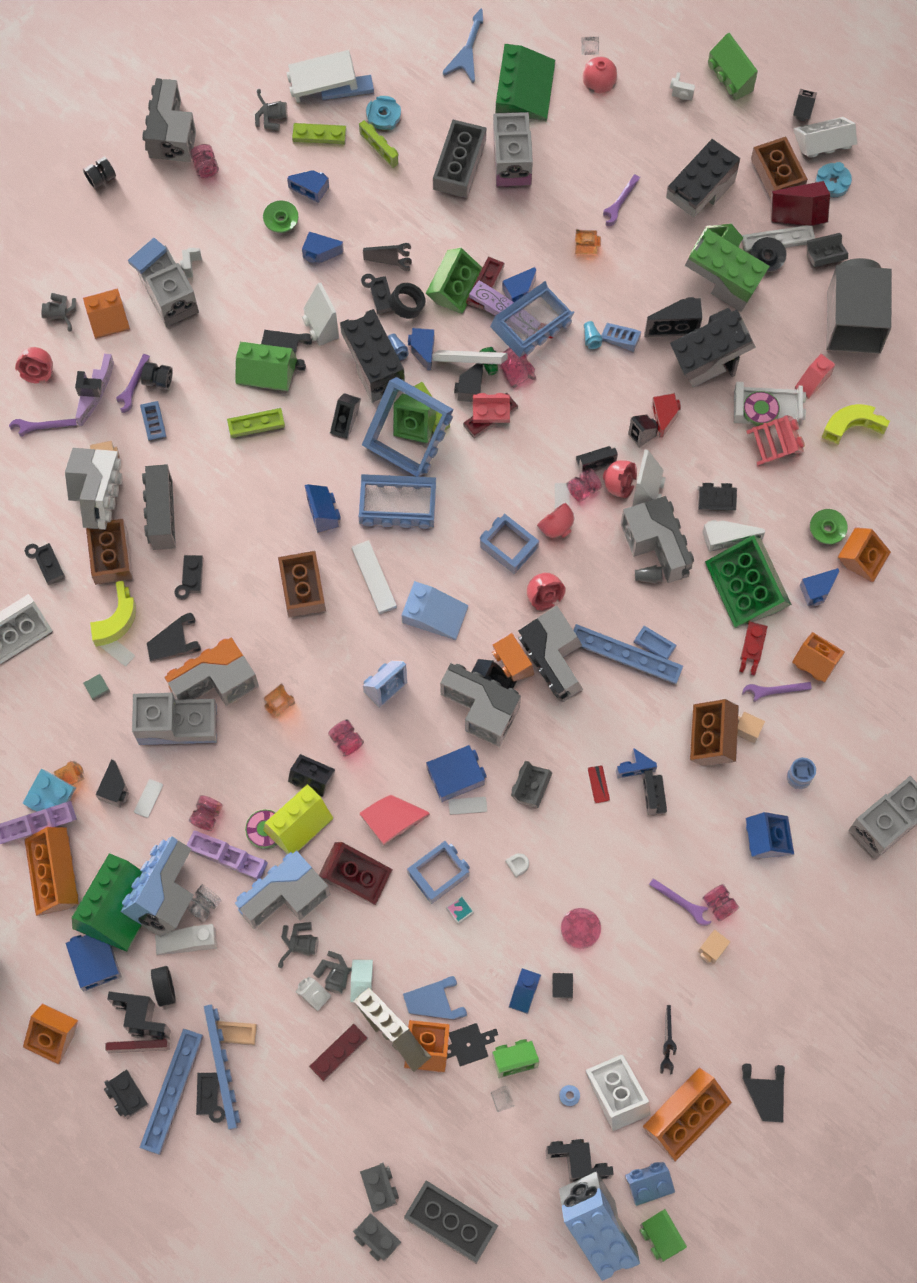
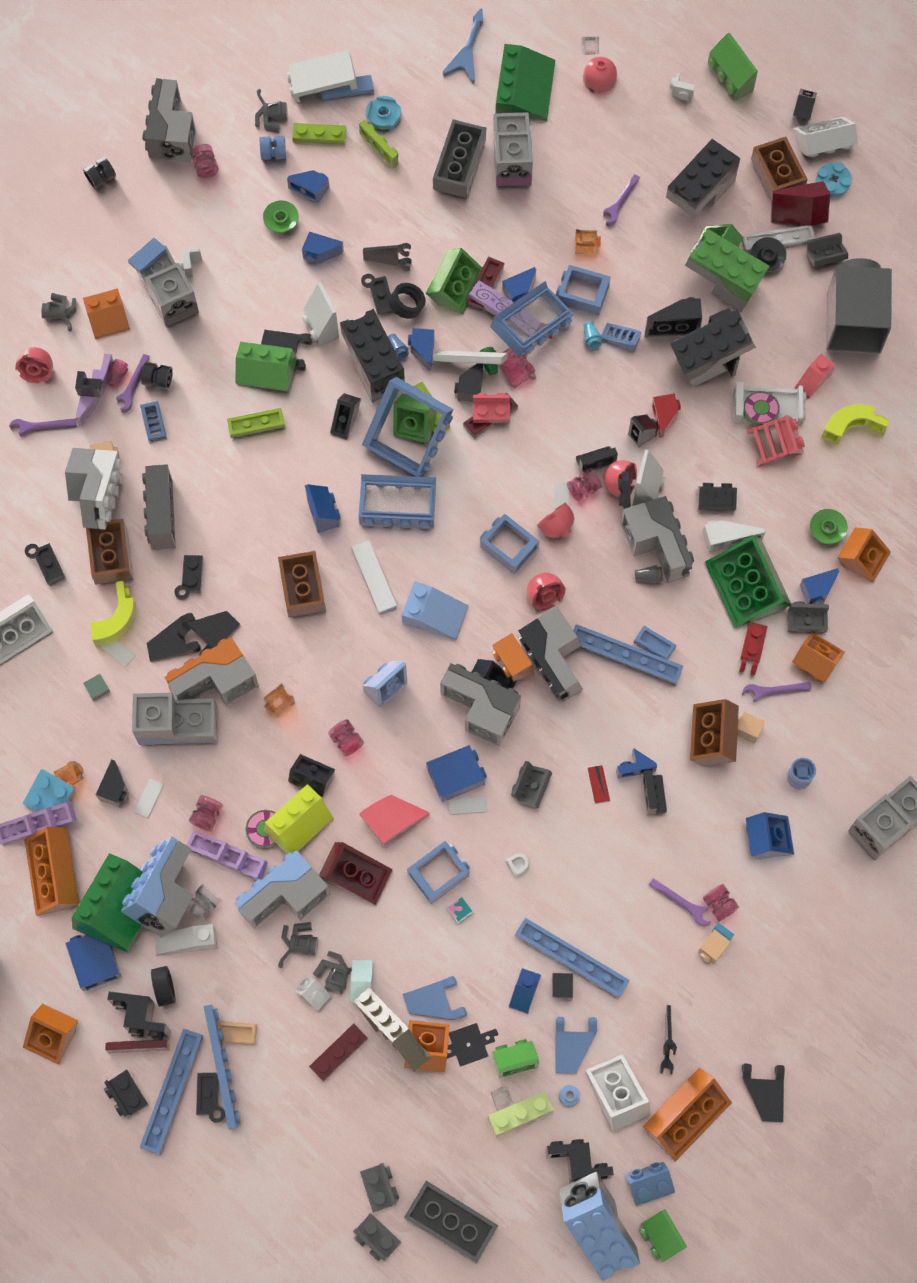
(117, 372): none -> clear pink cone
(211, 628): none -> black flag
(266, 145): none -> medium blue wheel
(520, 1113): none -> yellowish green arch
(572, 958): none -> medium blue plate
(572, 1046): none -> medium blue flag
(579, 303): none -> medium blue window
(580, 928): clear pink tile -> none
(624, 485): none -> black plate
(723, 931): none -> dark azure tile
(808, 617): none -> dark grey bracket

